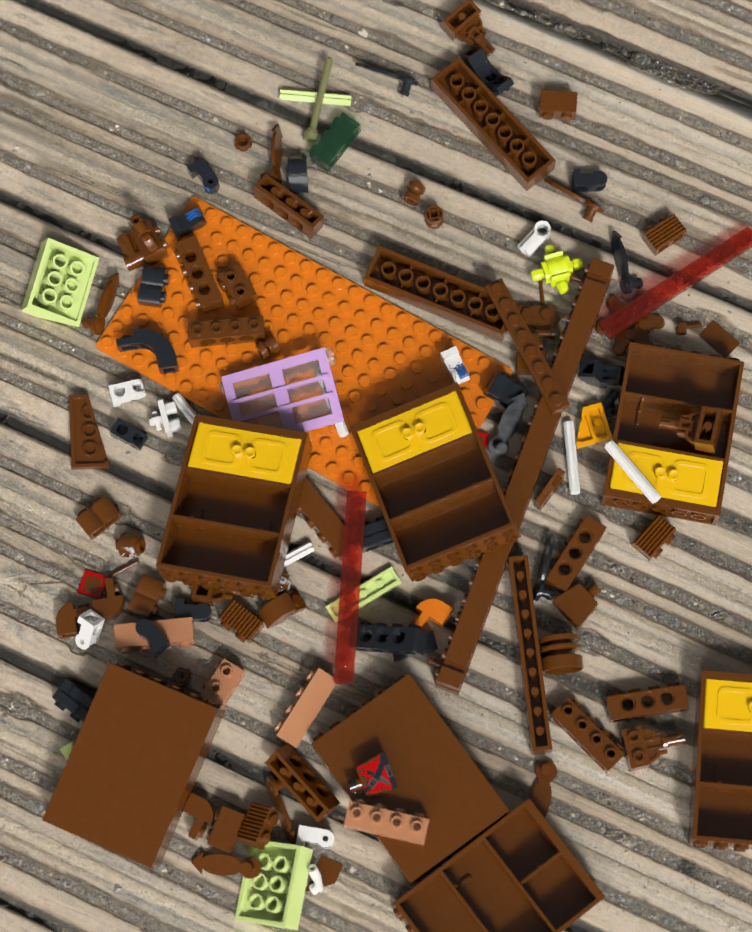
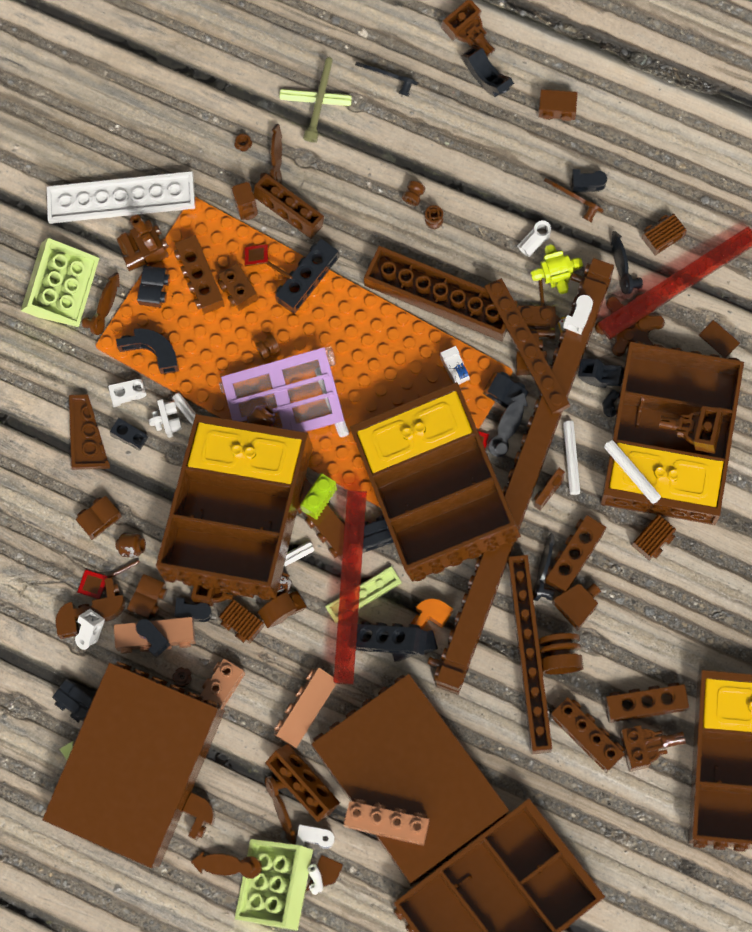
(120, 197): none -> white plate
(187, 223): black leg -> none
(205, 175): black leg -> none
(225, 829): reddish brown brick -> none
(226, 331): reddish brown brick -> none
(245, 201): none -> reddish brown brick
(258, 826): reddish brown brick -> none
(259, 255): none -> piece
(262, 416): none -> reddish brown head
(293, 300): none -> black brick
(298, 174): black brick -> none
(318, 496): none -> lime brick
(334, 142): clear green brick -> none
(374, 777): torso -> none
(493, 124): reddish brown brick -> none
(541, 793): reddish brown brick -> none
(582, 311): none -> white leg
(593, 426): light orange wing -> none
(682, 328): reddish brown hand -> none

